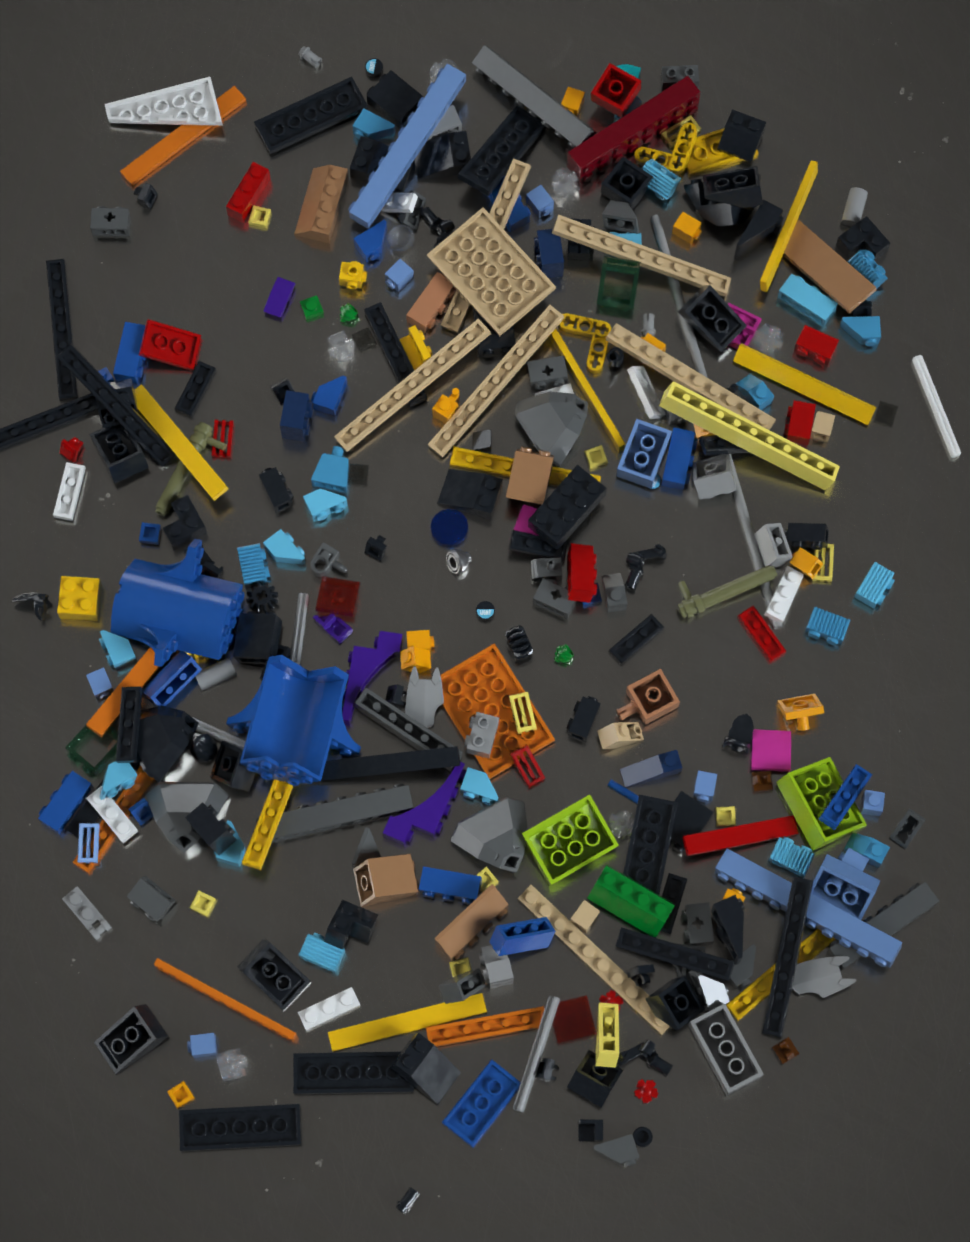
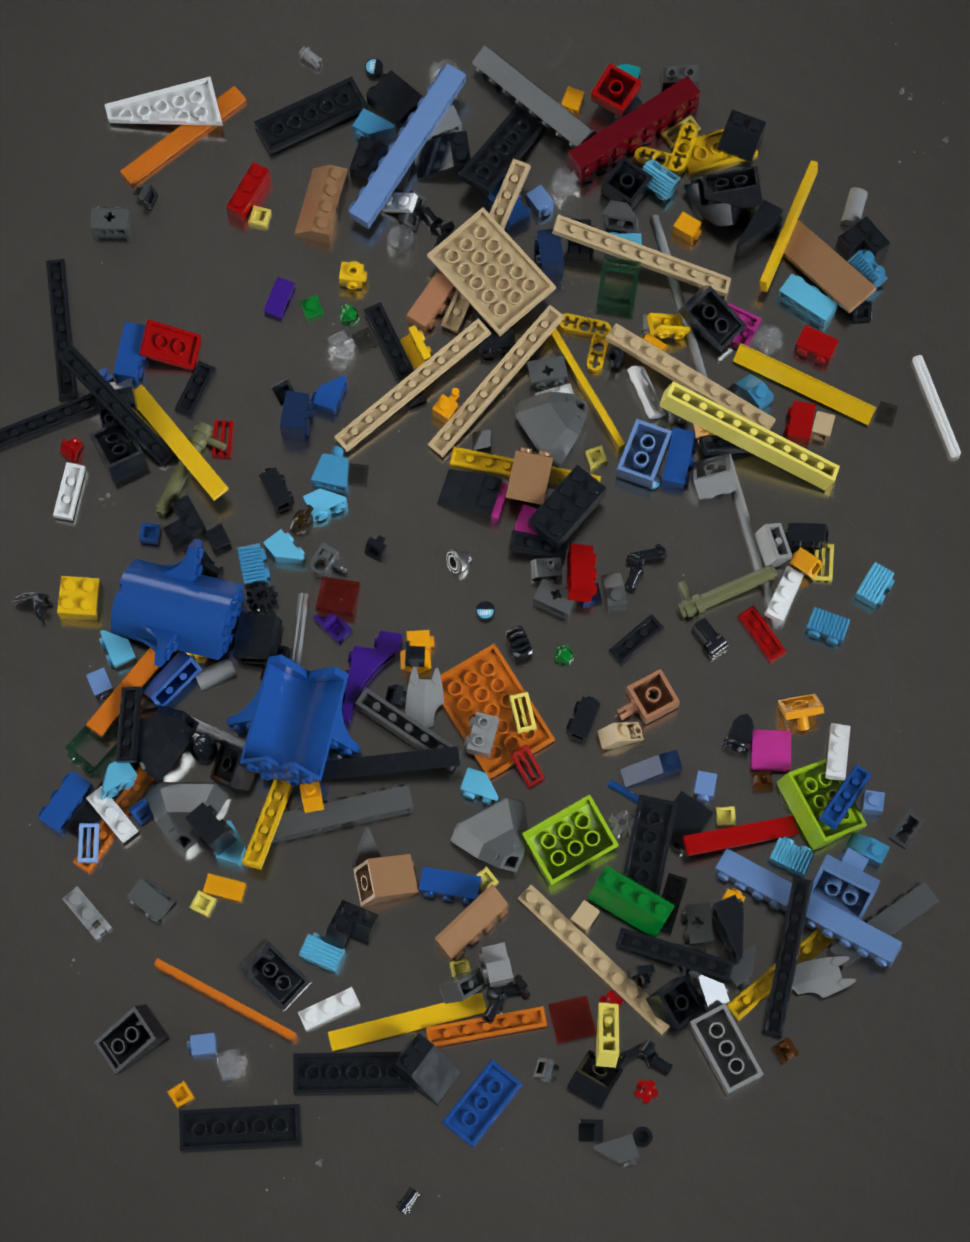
(217, 537): none -> black slope
(224, 888): none -> light orange tile
(300, 519): none -> dark brown piece
(311, 797): none -> light orange brick
(371, 241): blue slope -> none
(399, 275): medium blue brick -> none
(414, 655): none -> black panel
(428, 815): dark purple arch -> none
(449, 527): clear blue tile -> none
(498, 995): none -> black pin
(499, 505): none -> dark pink tile
(522, 936): blue brick -> none
(536, 1053): light grey axle -> none
(666, 326): none -> yellow bracket
(712, 642): none -> black piece
(837, 752): none -> white plate
(863, 329): dark azure slope -> none

